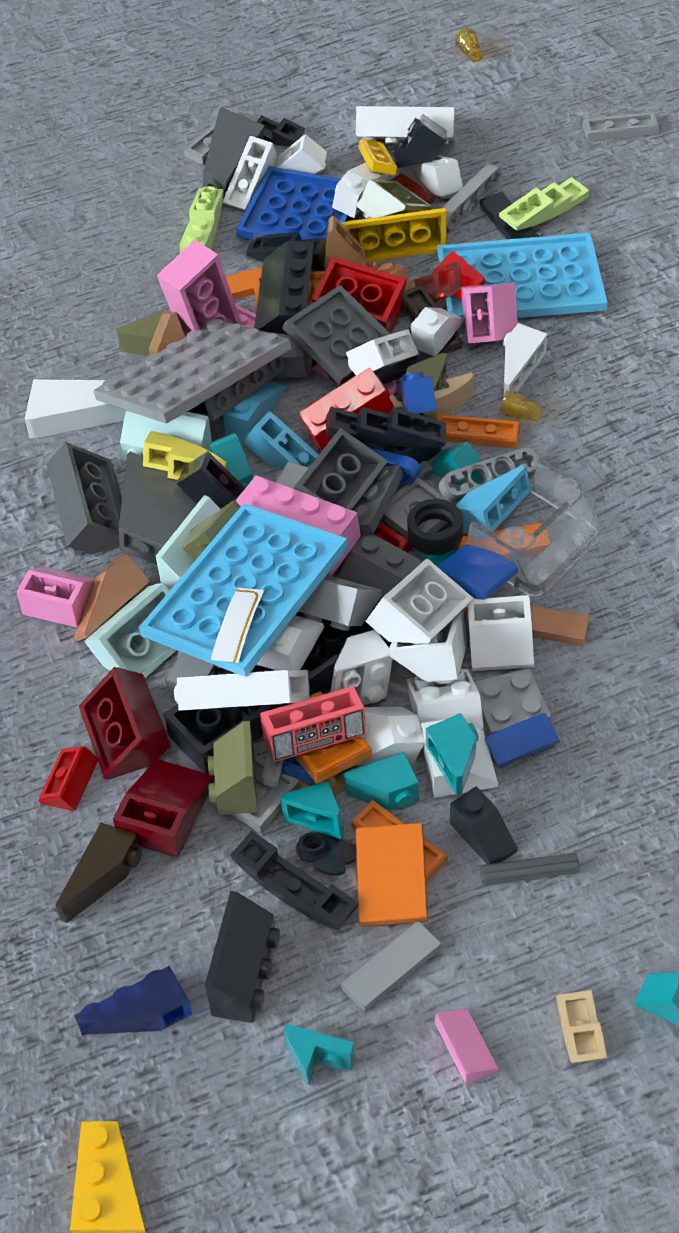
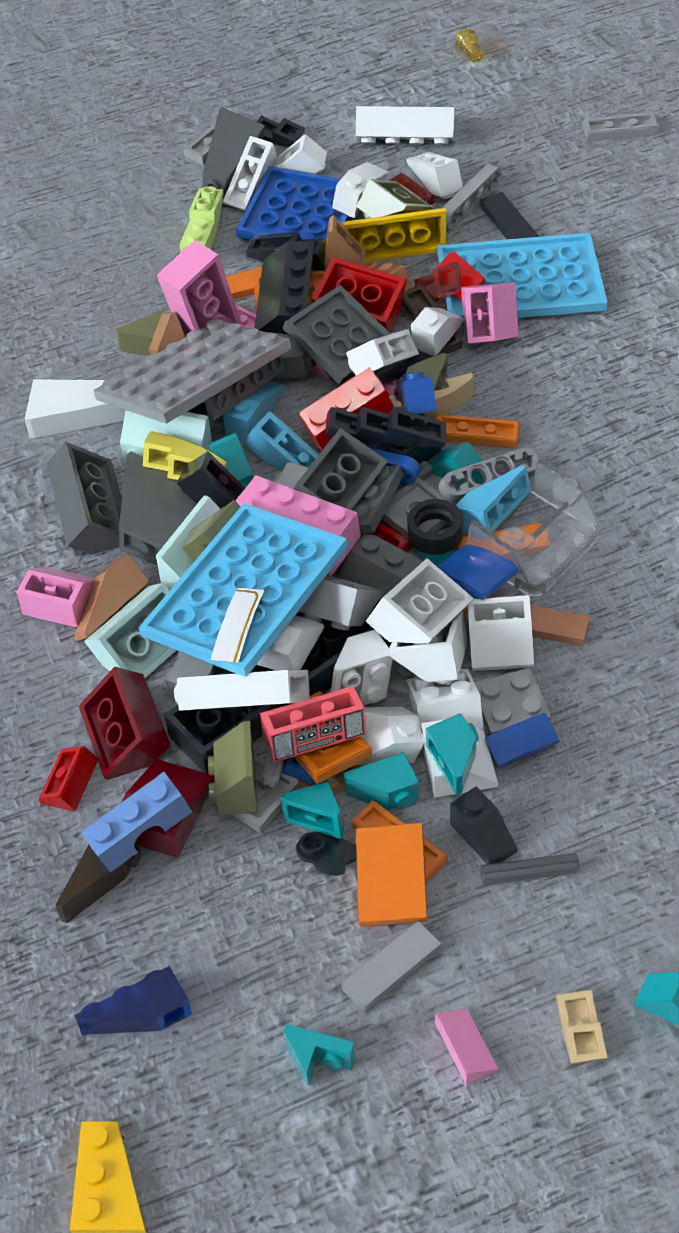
(152, 805): none -> medium blue arch
(241, 960): black slope -> none
(292, 885): black slope -> none
(377, 157): yellow tile -> none
(422, 142): black slope -> none
(520, 407): clear yellow cone -> none
(523, 353): white slope -> none
(545, 204): yellowish green slope -> none

